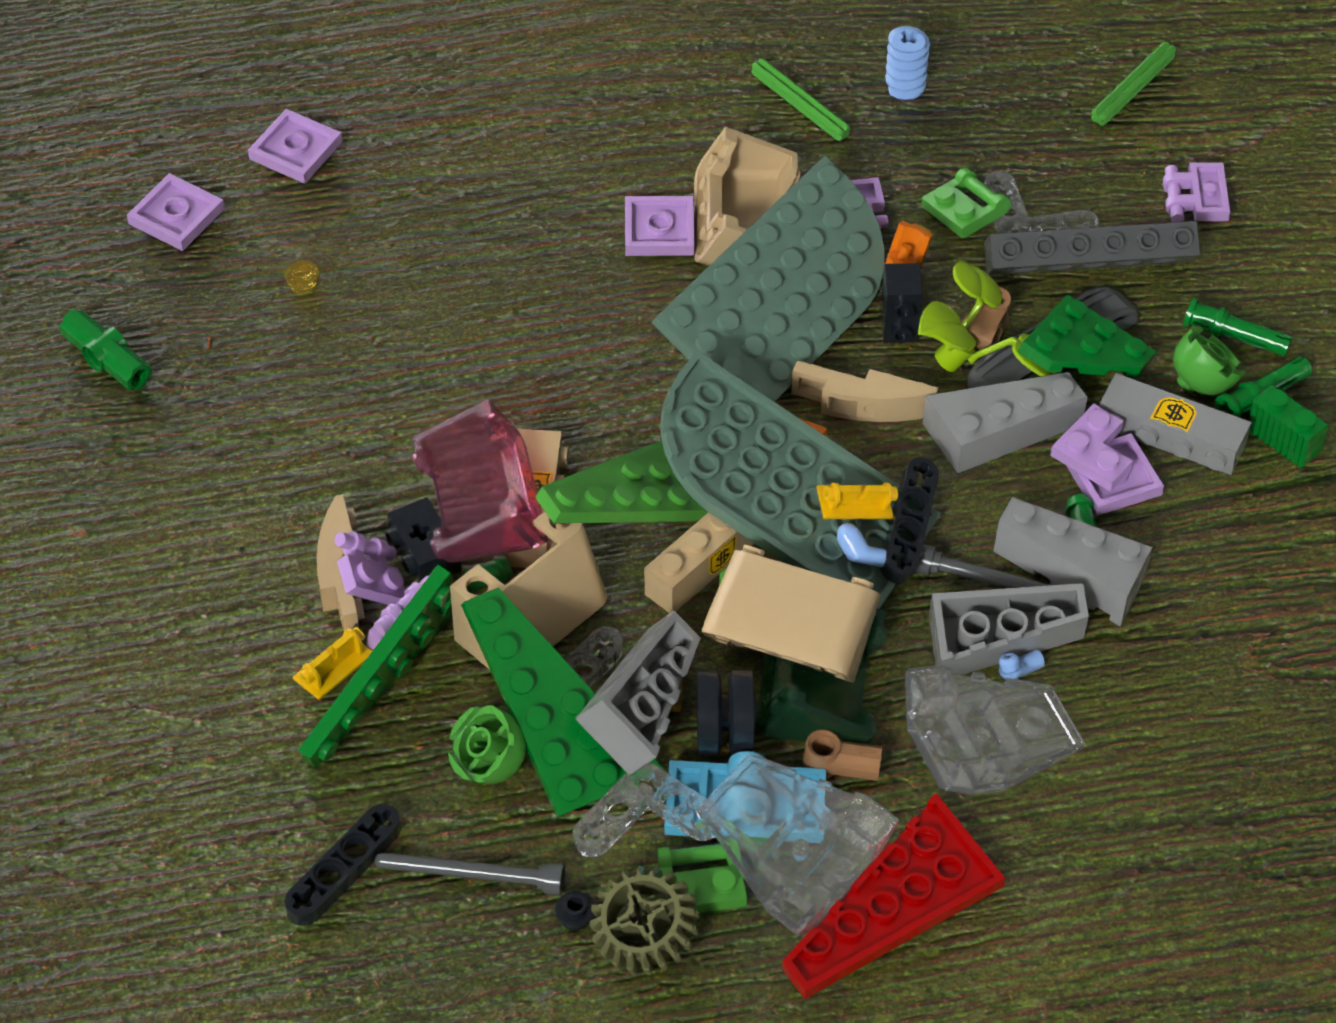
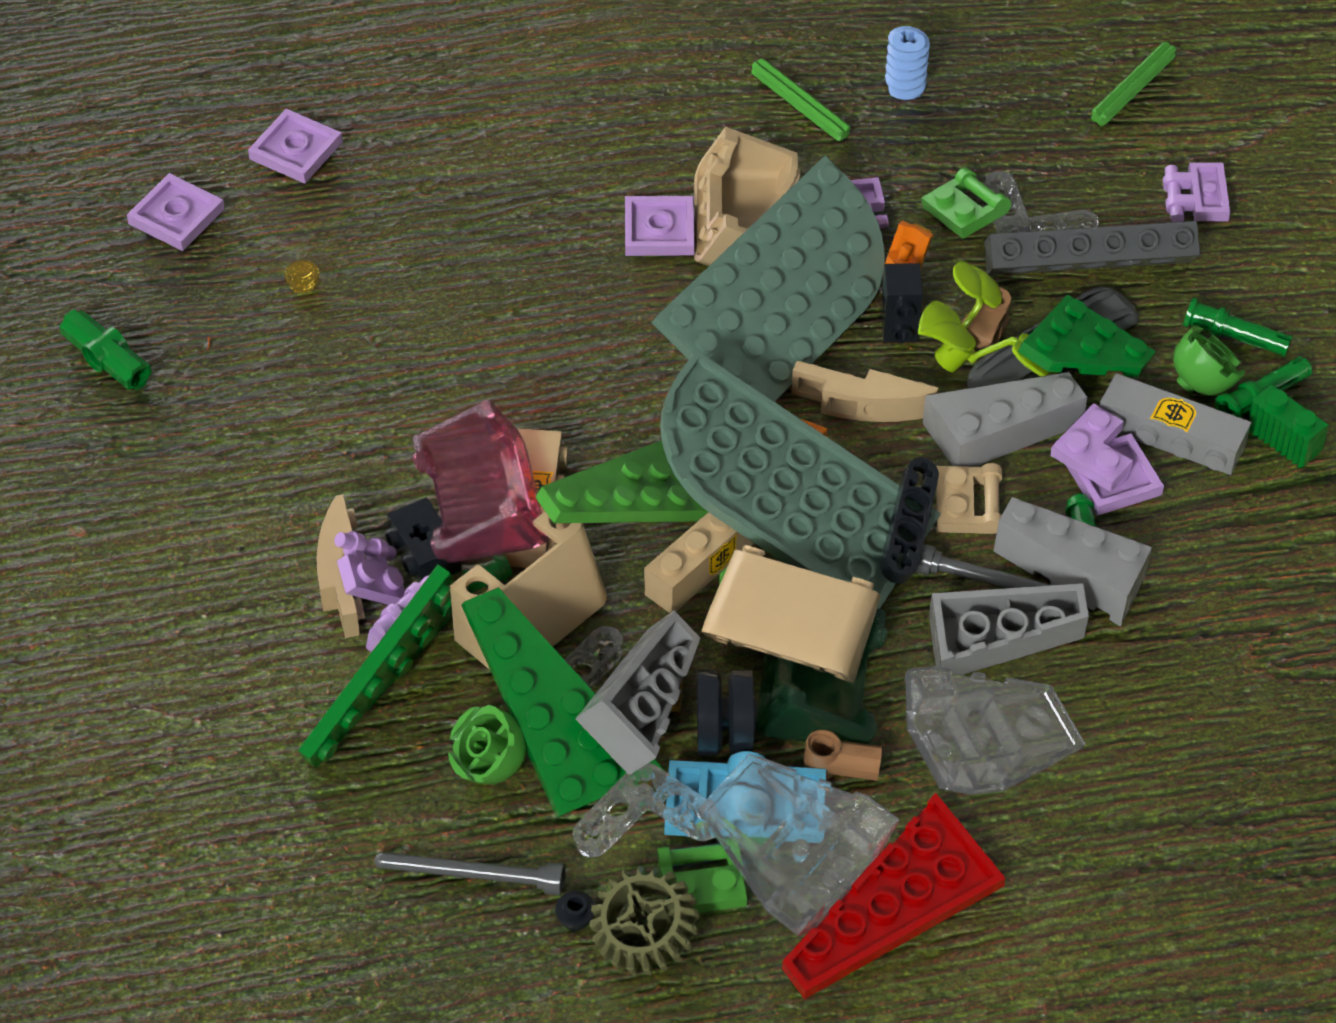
(334, 664): yellow hinge -> none
(337, 860): black beam -> none
(856, 548): light blue arm -> none
(857, 501): yellow hinge -> none
(956, 499): none -> tan plate
(1015, 667): light blue arm -> none

